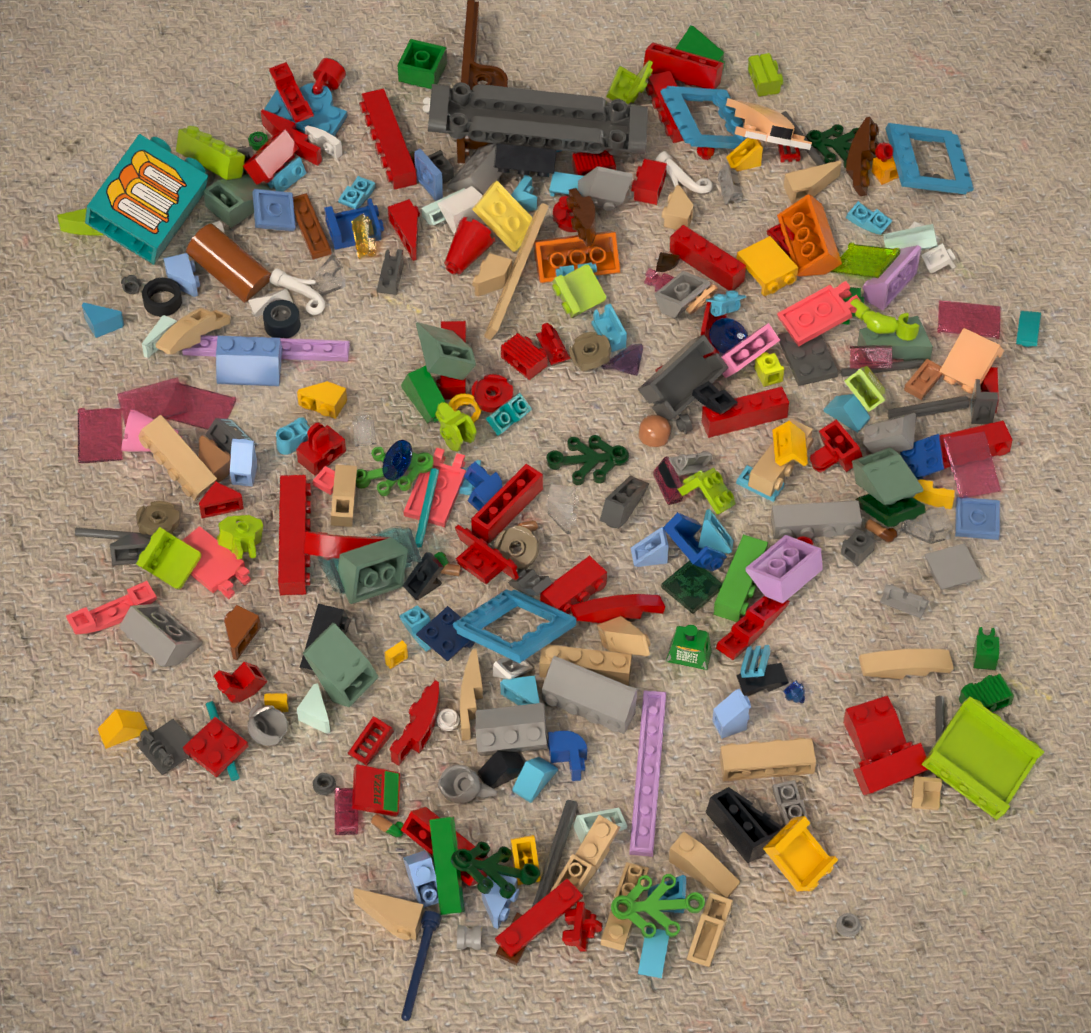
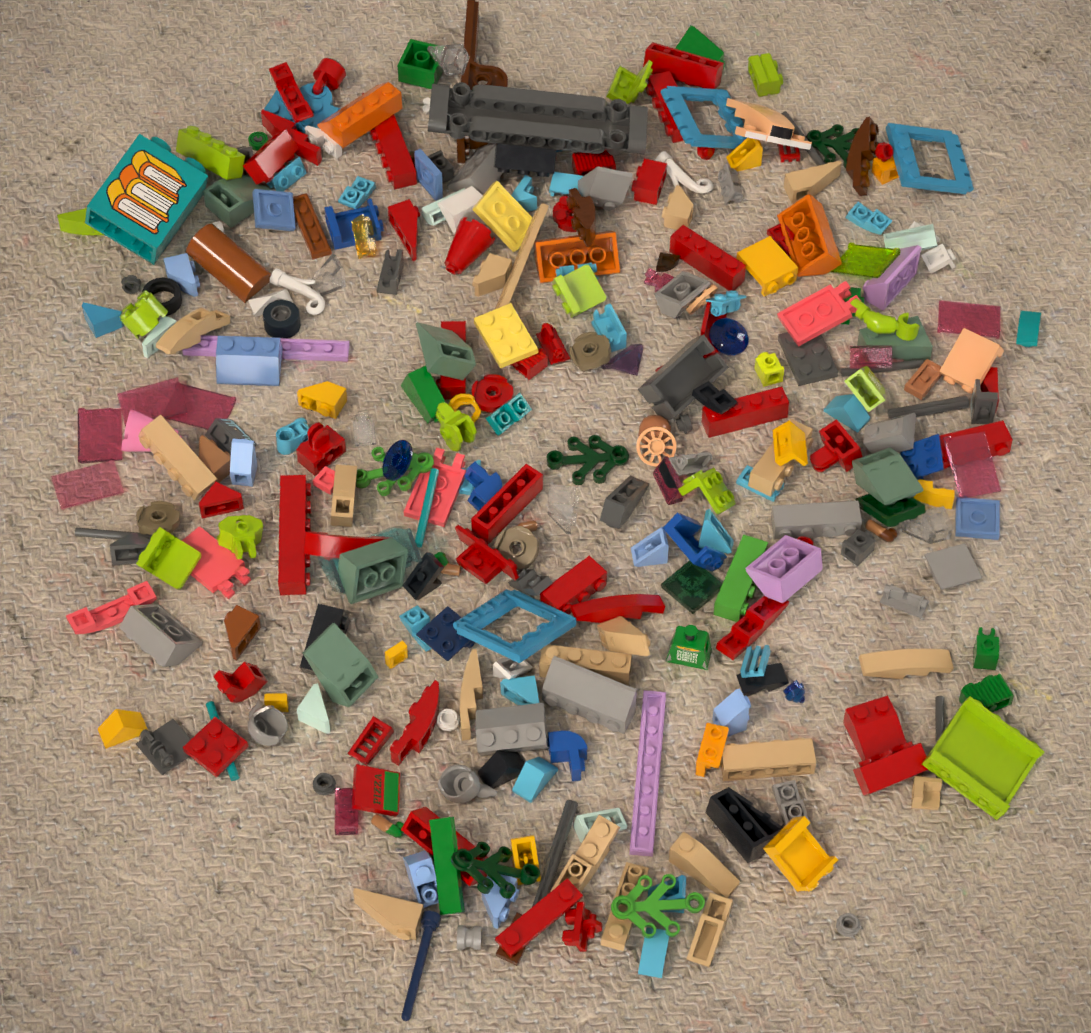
(87, 484): none -> clear pink piece
(143, 314): none -> lime brick
(362, 114): none -> orange slope
(450, 58): none -> clear slope
(505, 335): none -> light yellow plate
(655, 445): none -> light nougat wheel
(711, 748): none -> light orange bracket
(749, 349): bright pink brick -> none

